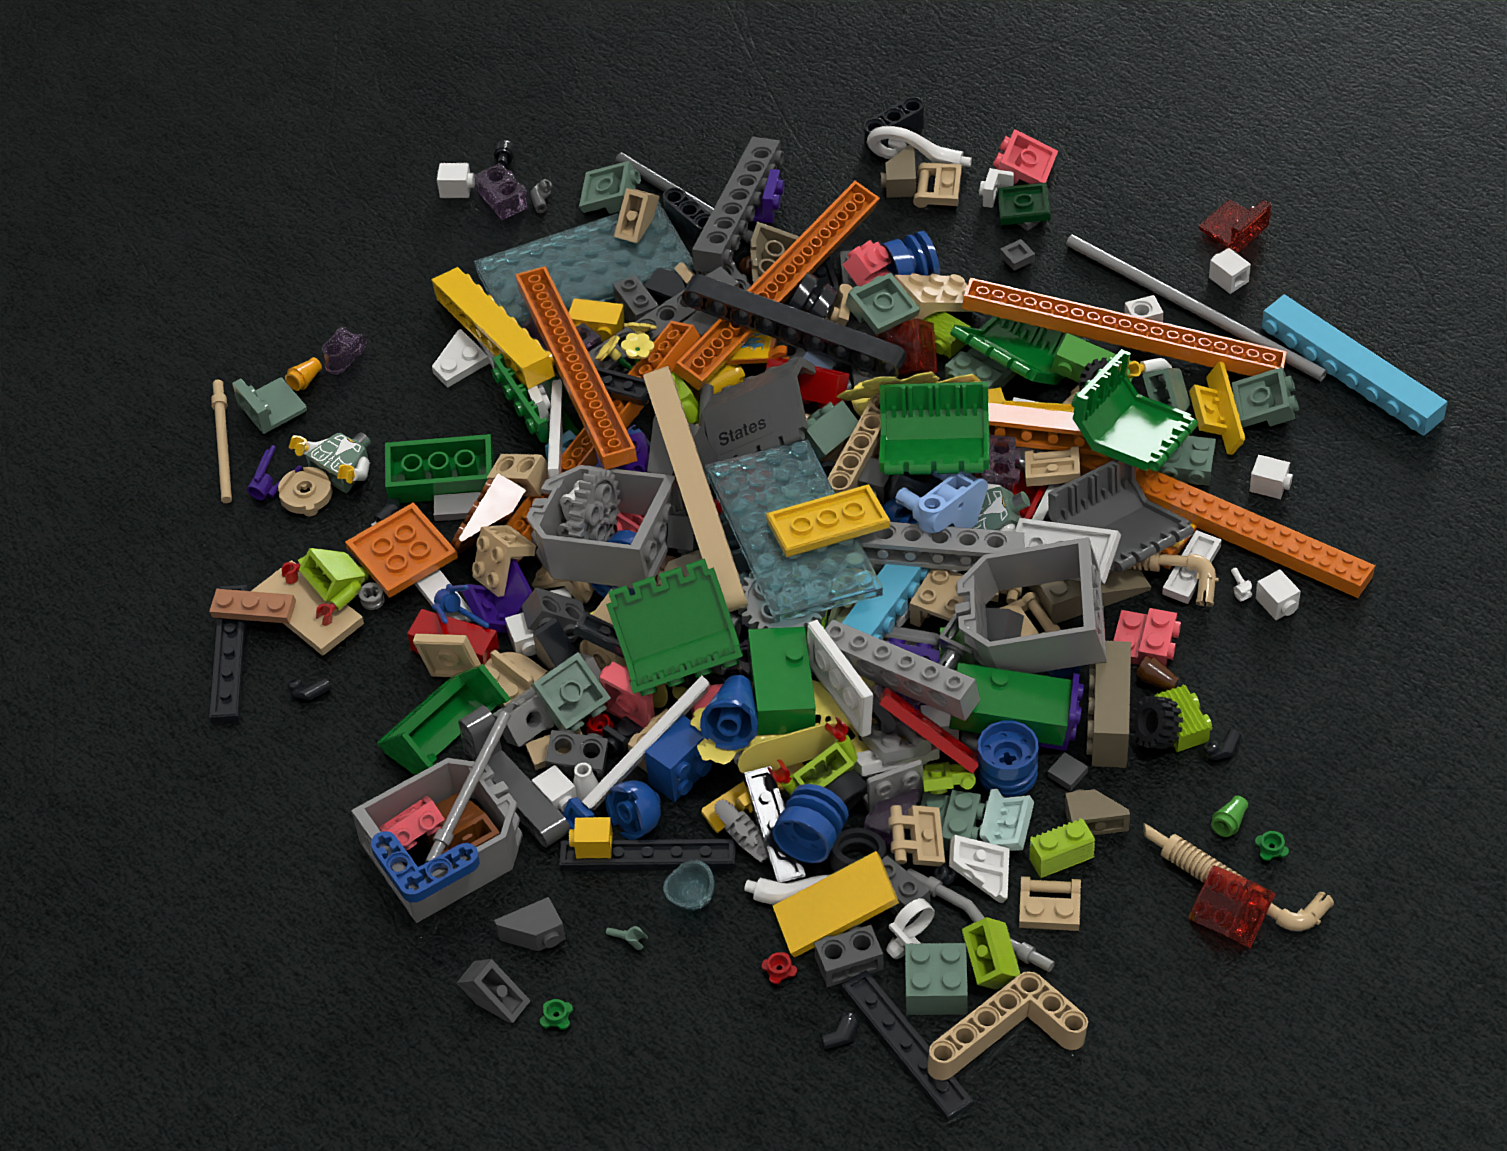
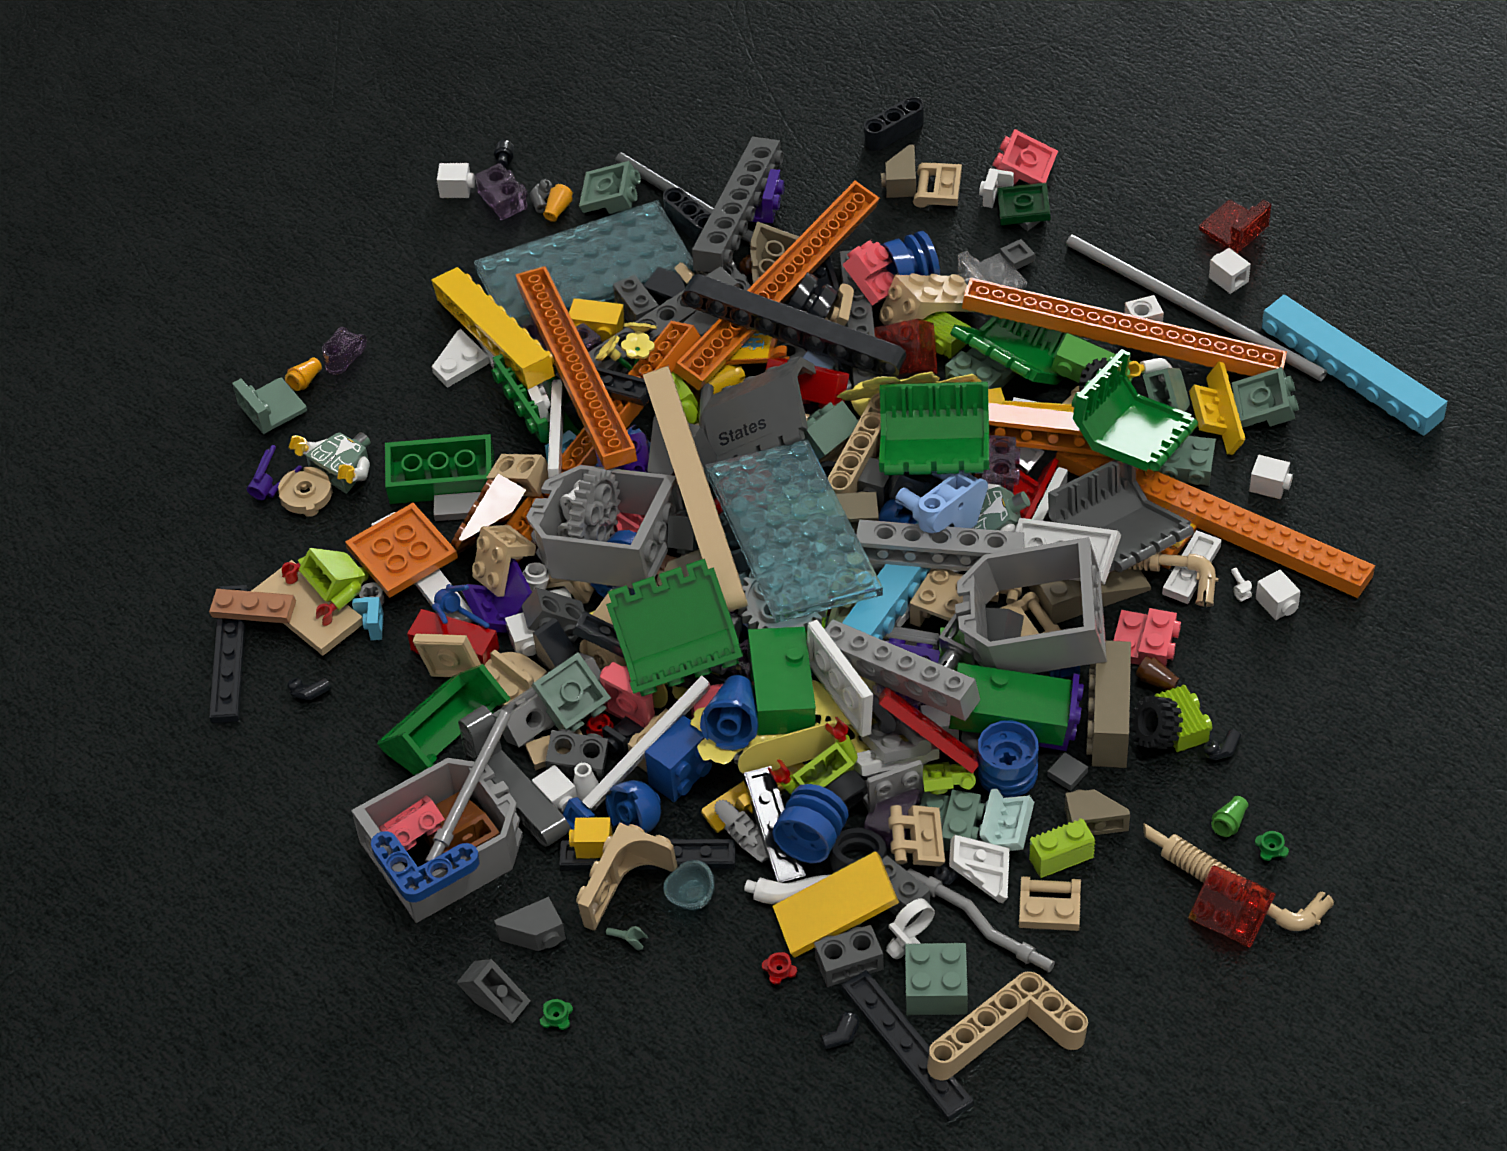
(219, 404): tan bar -> none
(372, 614): none -> medium azure bracket
(390, 507): black arm -> none
(536, 575): none -> white cone
(558, 200): none -> light orange cone
(622, 852): none -> tan bracket
(635, 214): tan slope -> none
(827, 520): yellow tile -> none
(881, 303): sand green plate -> none
(897, 139): white plant -> none
(991, 953): lime brick -> none
(993, 270): none -> clear bracket
(1052, 467): tan plate -> none

